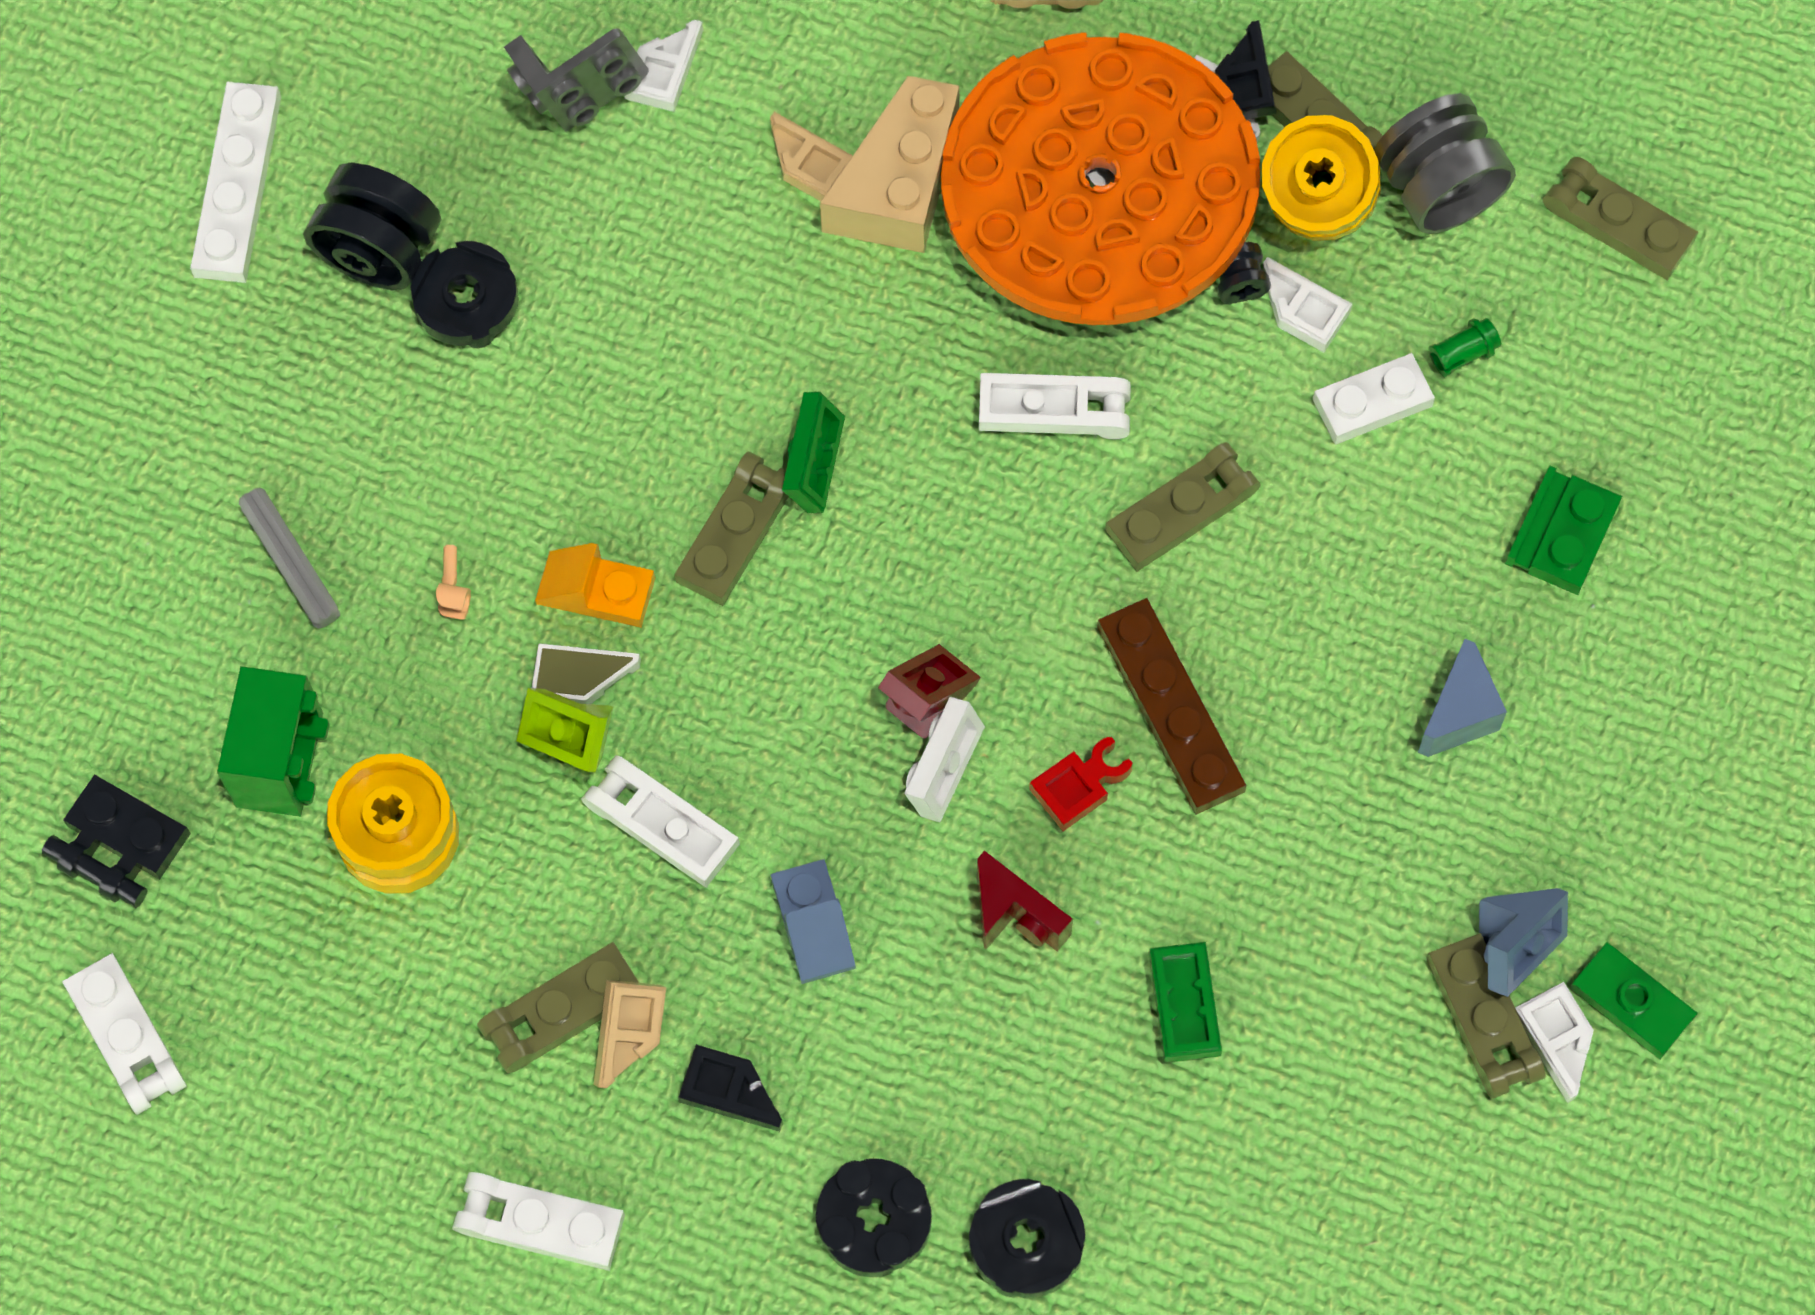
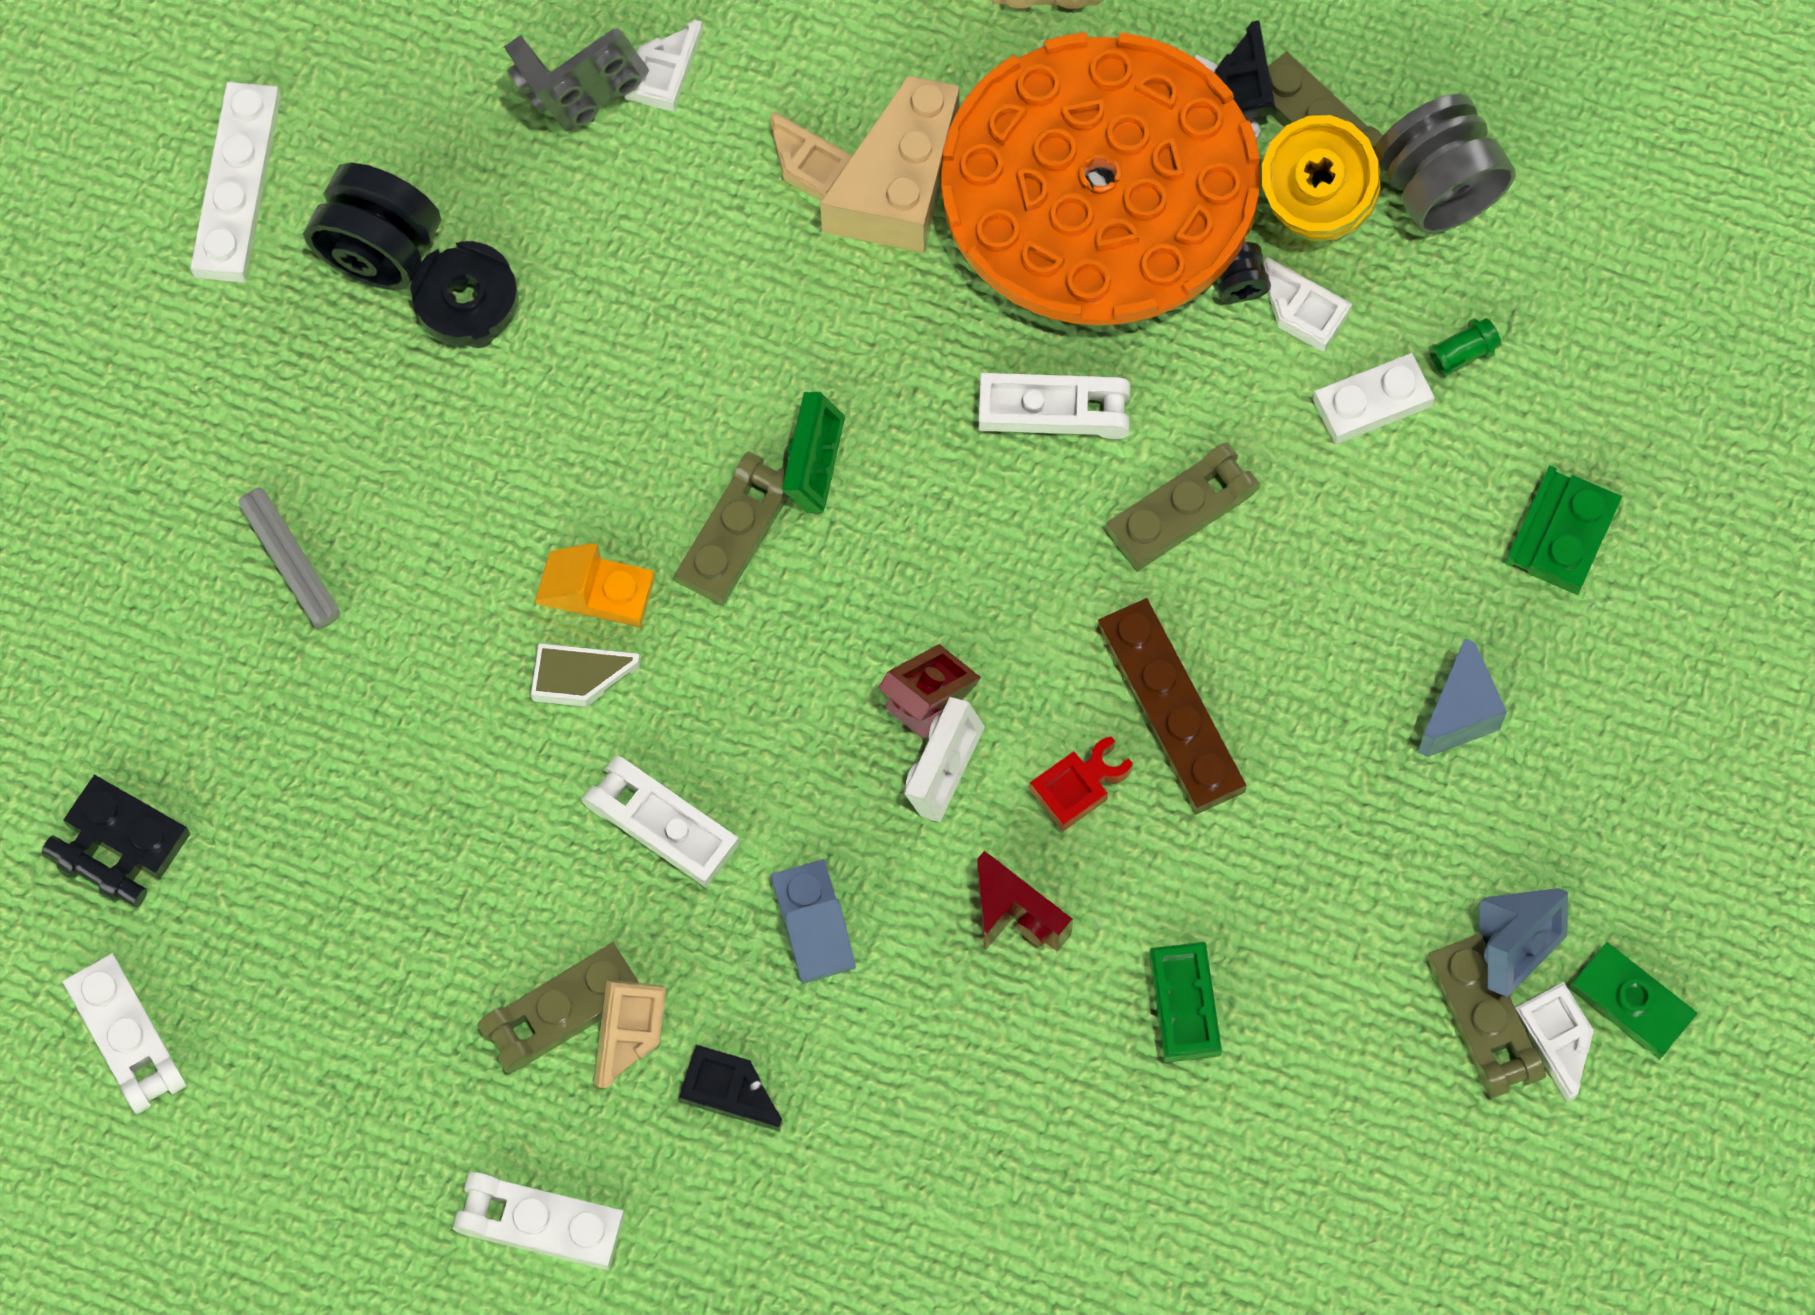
(271, 741): green container -> none
(393, 823): yellow wheel -> none
(452, 599): light nougat hand -> none
(565, 728): lime slope -> none
(891, 1245): black plate -> none
(1042, 1209): black plate -> none
(1620, 218): olive plate -> none

